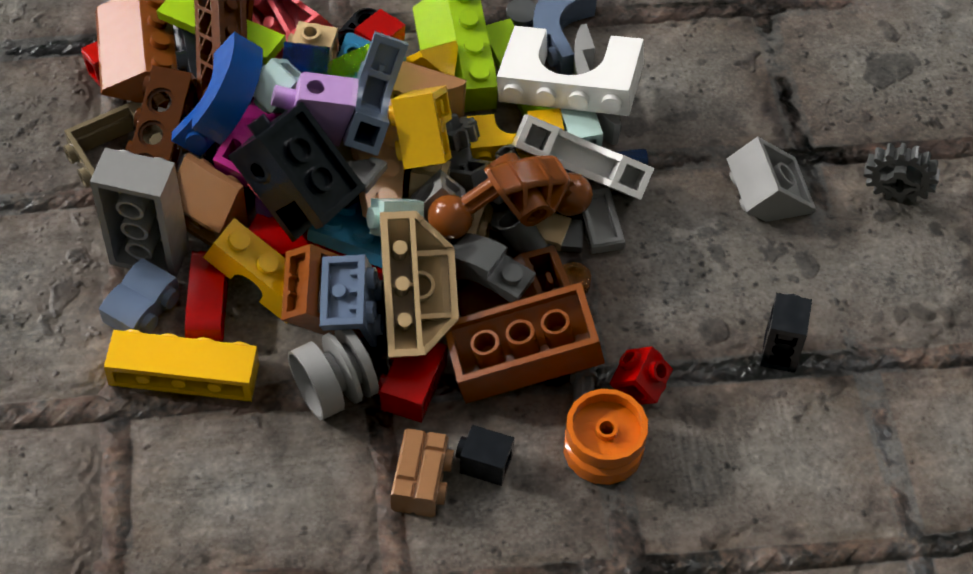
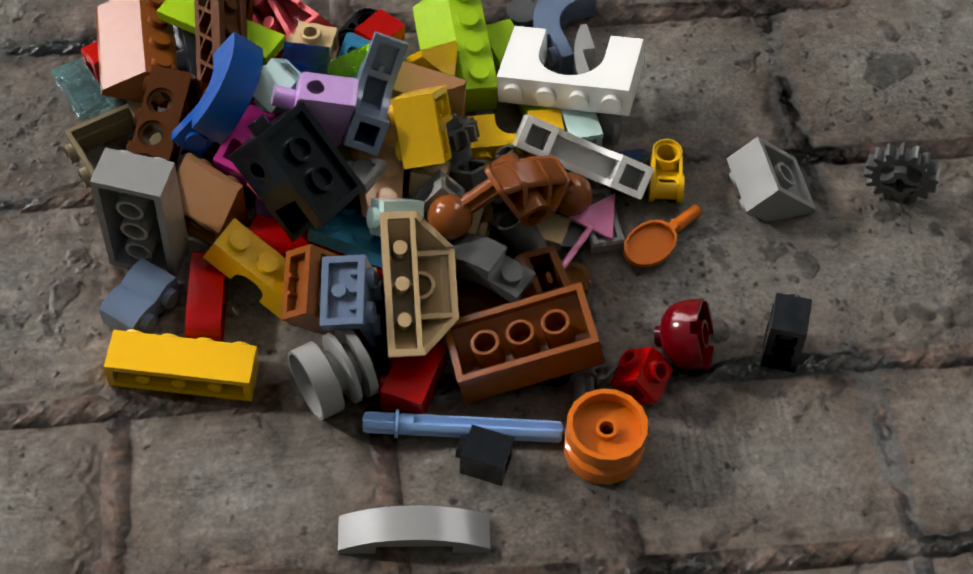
(80, 87): none -> clear light blue slope
(413, 527): none -> light grey slope
(420, 473): medium nougat brick -> none
(459, 426): none -> light blue axle
(597, 218): none -> bright pink piece
(656, 239): none -> orange piece
(668, 176): none -> yellow piece
(685, 334): none -> dark red cylinder

